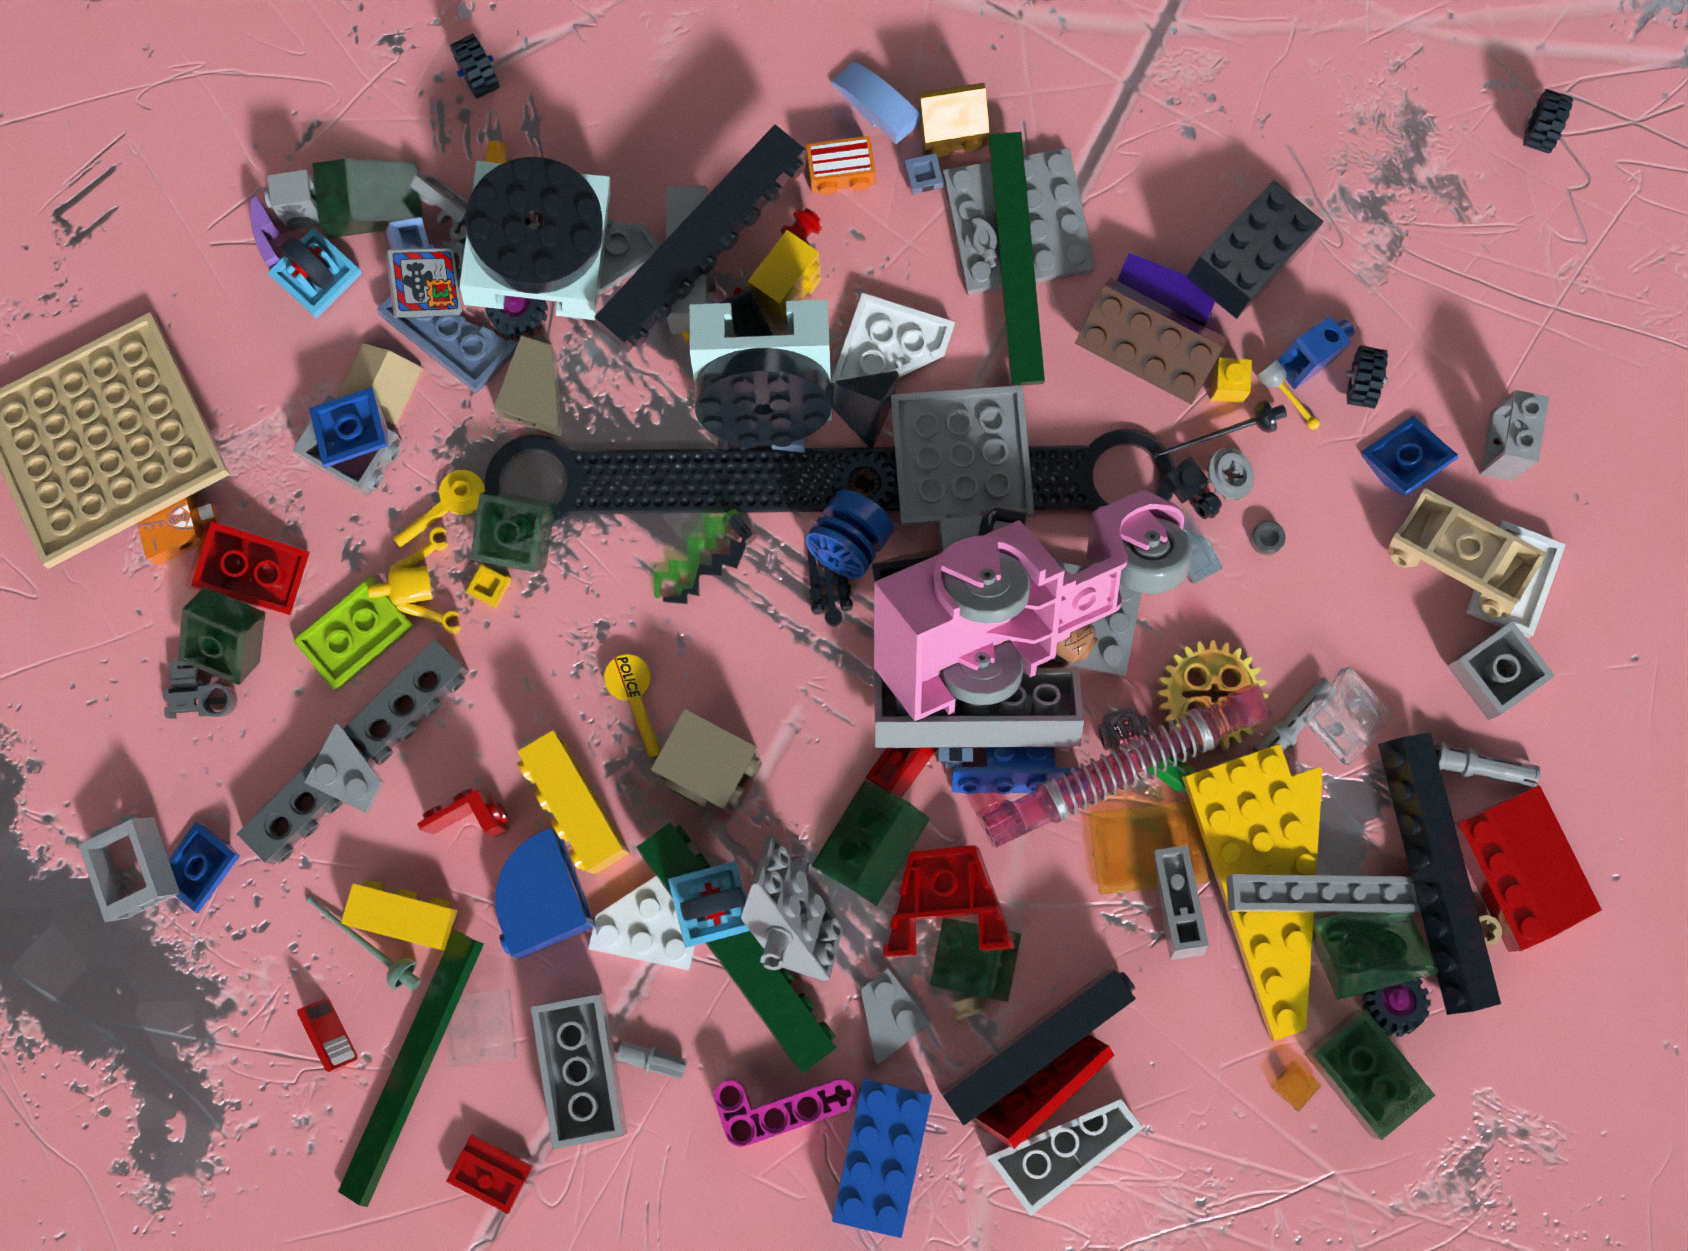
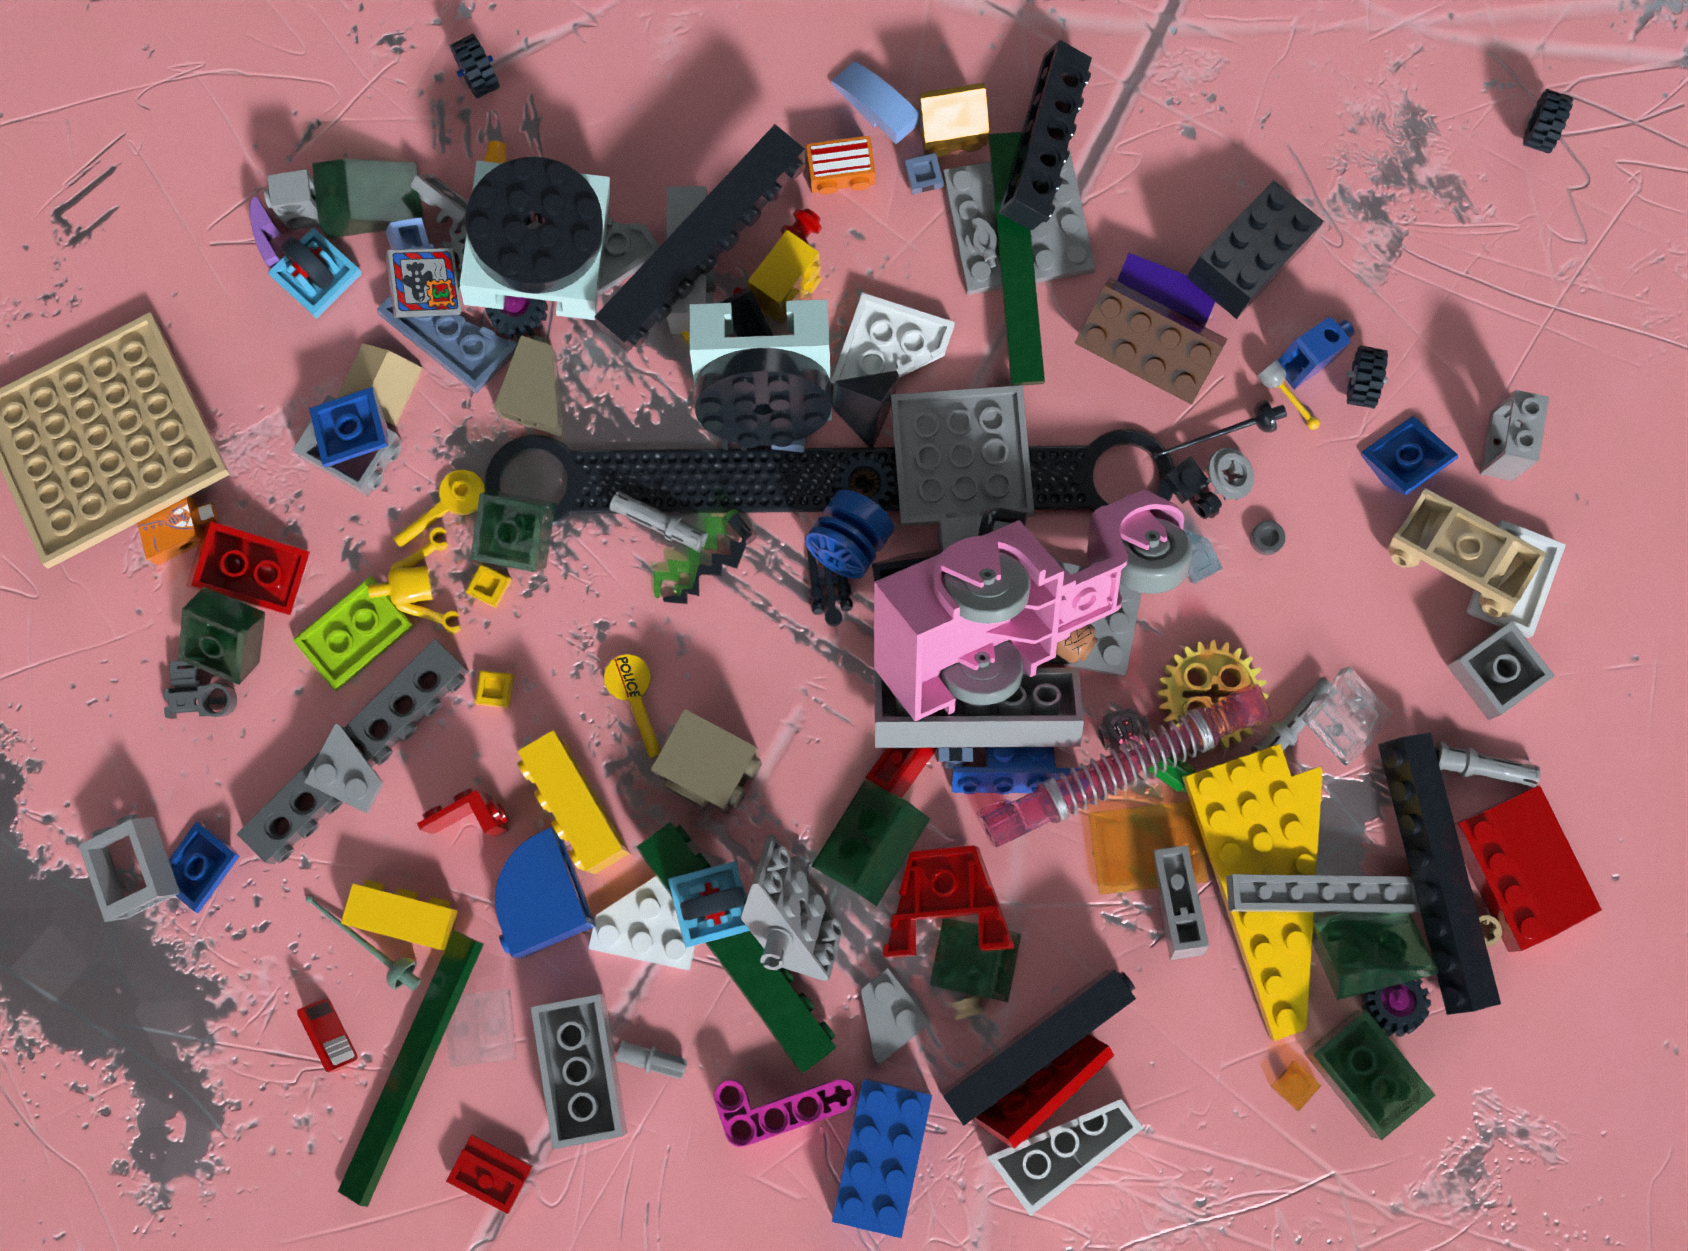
(494, 689): none -> yellow tile
(670, 526): none -> light grey pin
(1046, 136): none -> black brick
(1231, 380): yellow brick -> none

